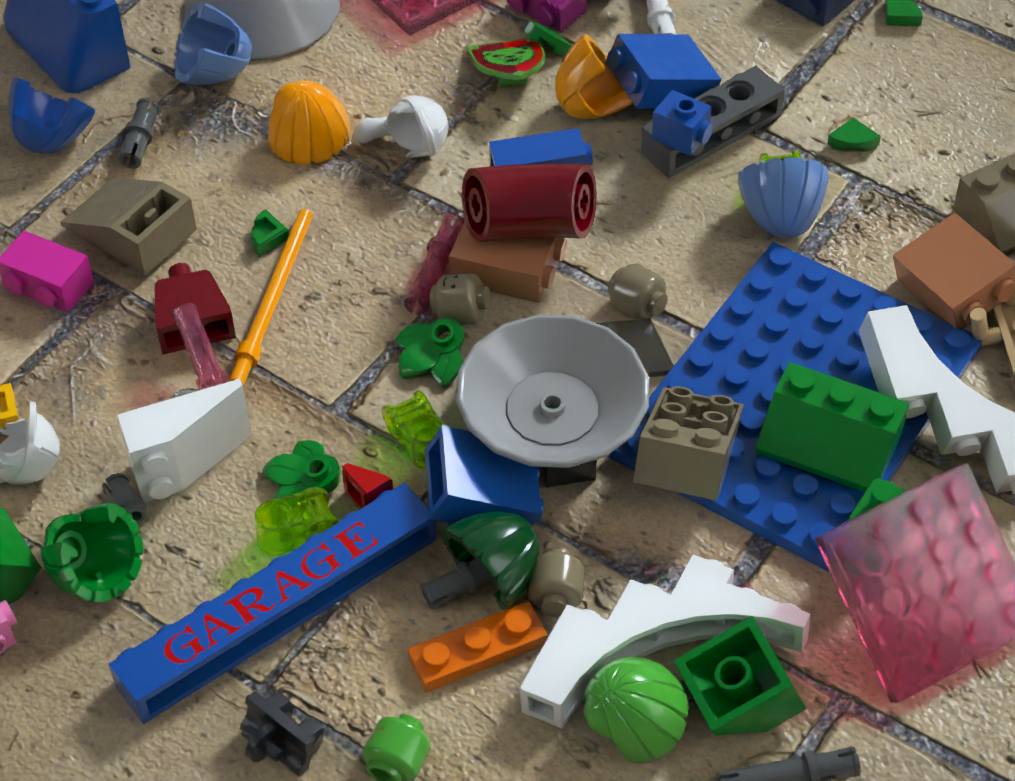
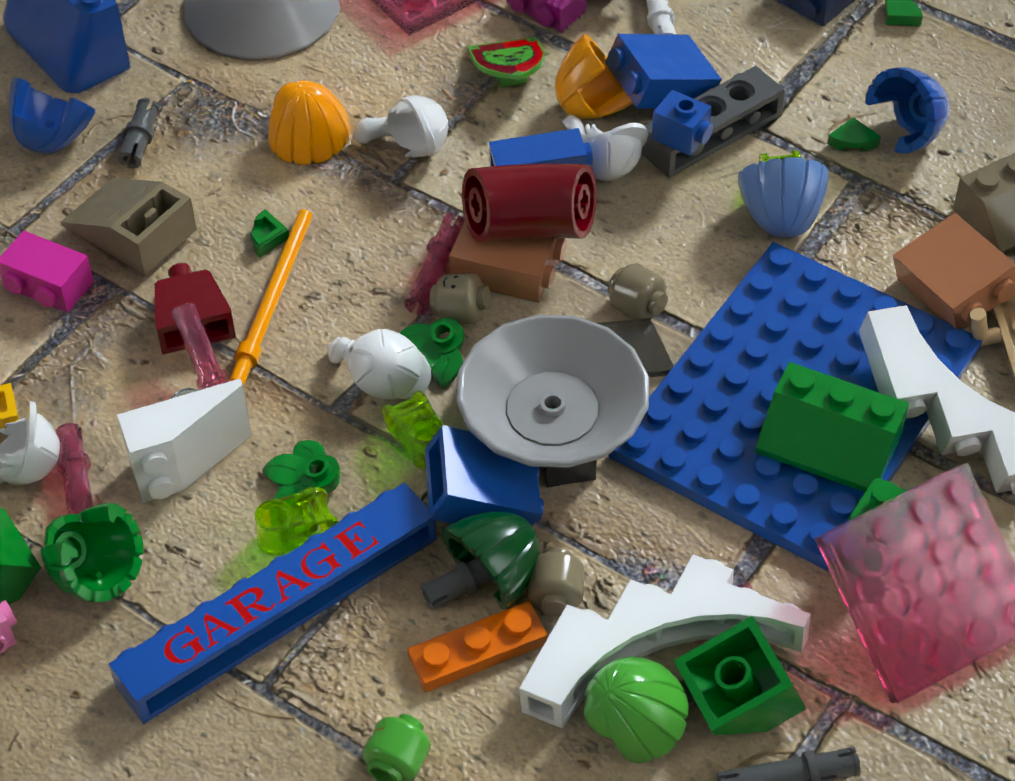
(74, 467): none -> clear pink pin
(124, 496): dark grey pin -> none
(210, 47): medium blue hair -> none
(274, 733): black hips -> none
(363, 484): red slope -> none
(383, 364): none -> white piece
(549, 36): green tile -> none
(612, 151): none -> white piece
(688, 442): dark tan slope -> none
(918, 105): none -> blue hair

